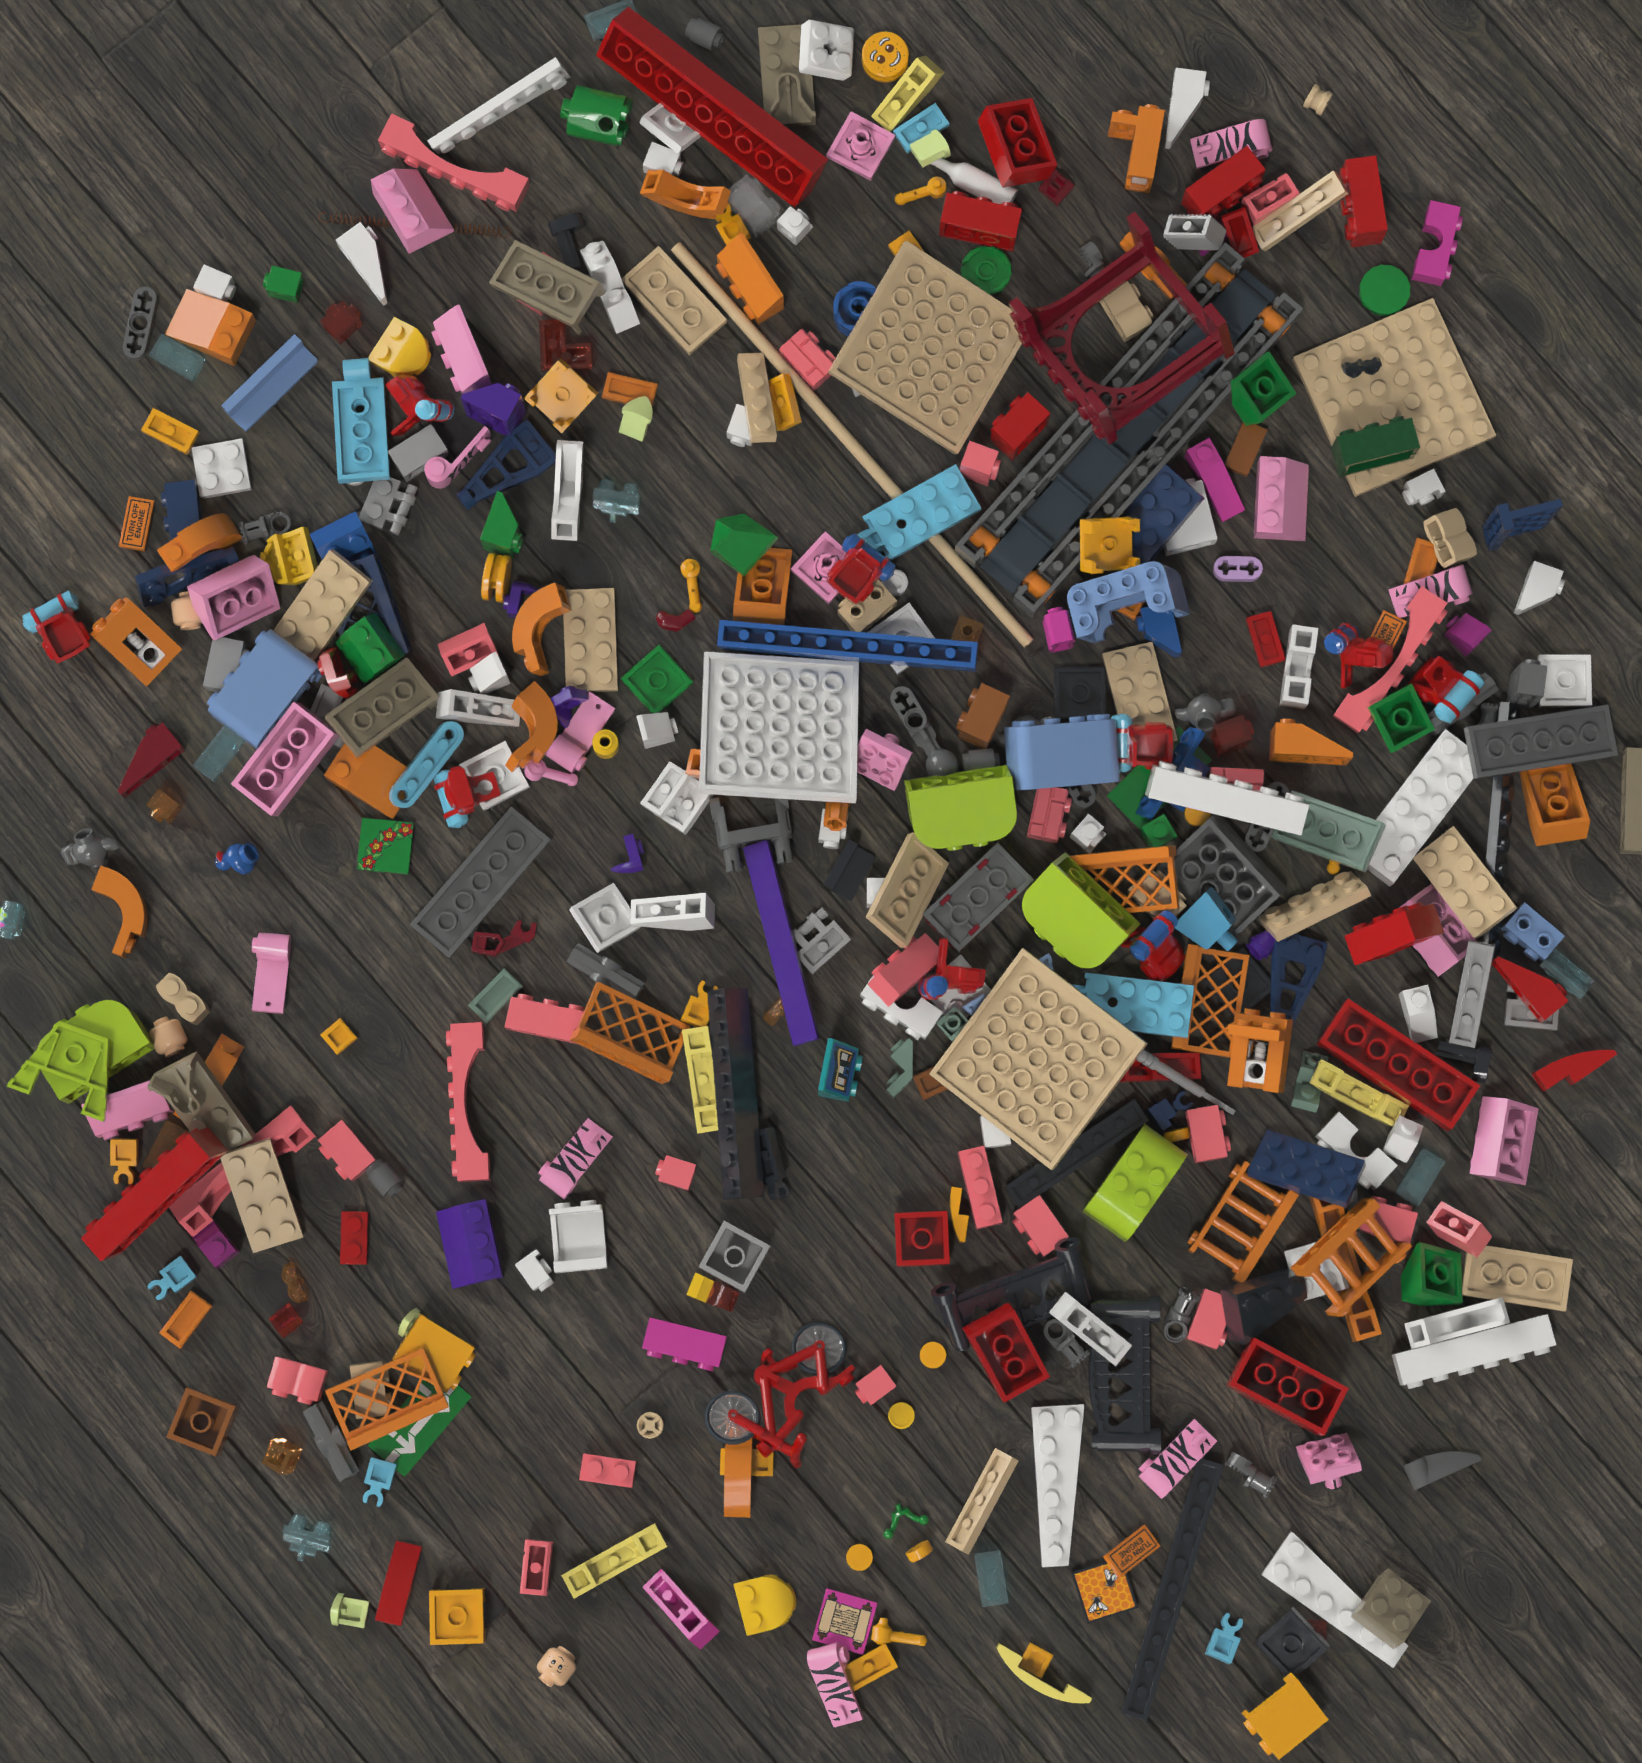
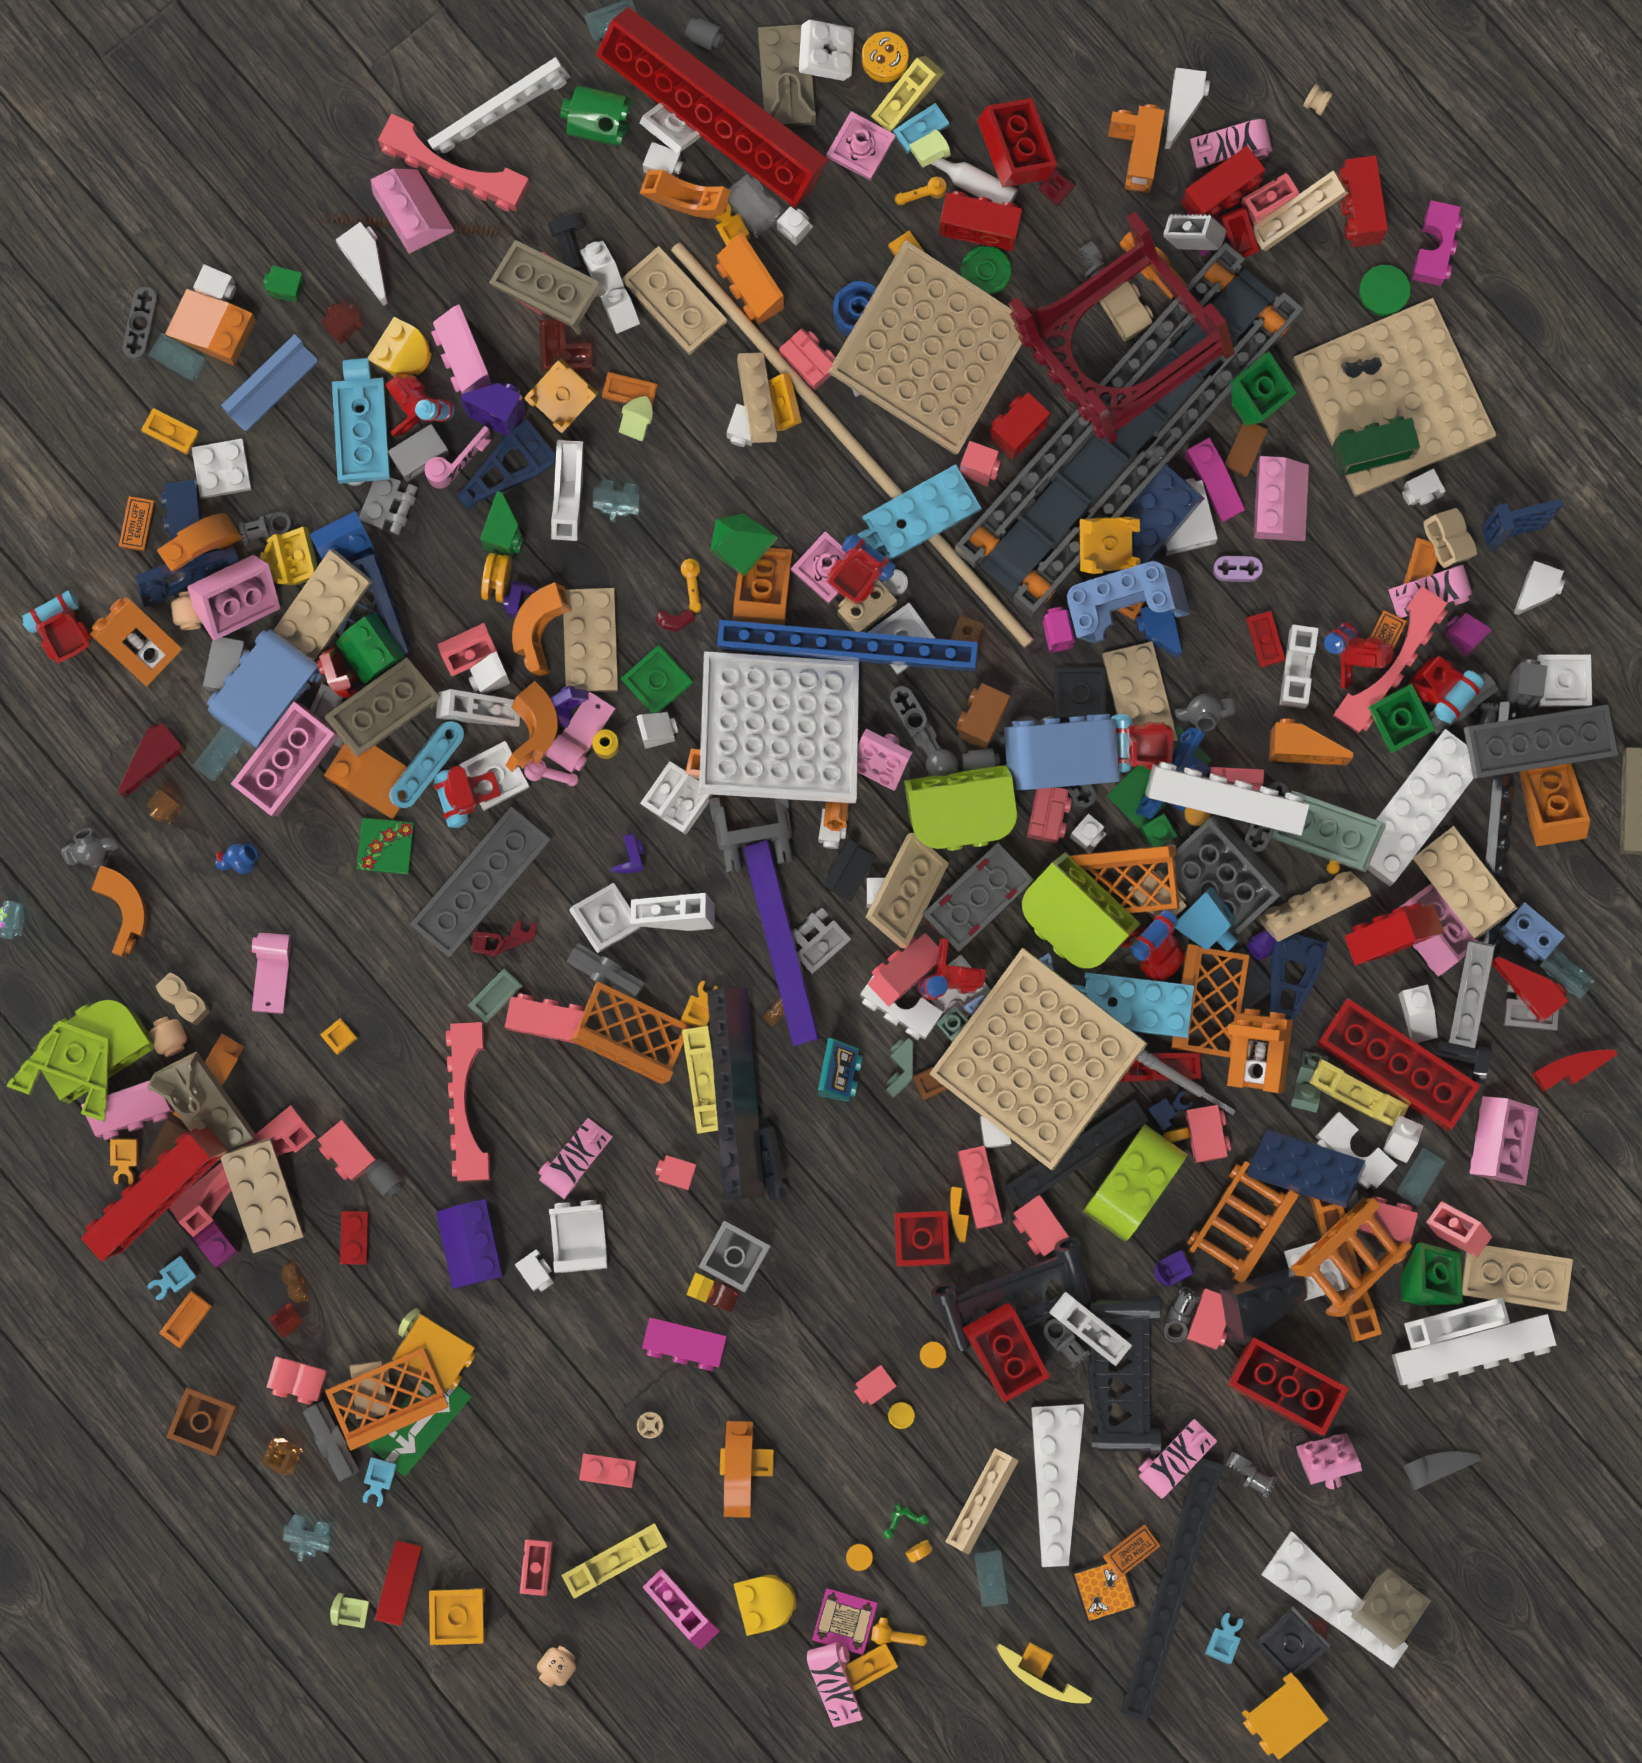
(735, 1416): piece -> none
(1173, 1269): none -> dark purple plate
(1231, 735): clear red brick -> none

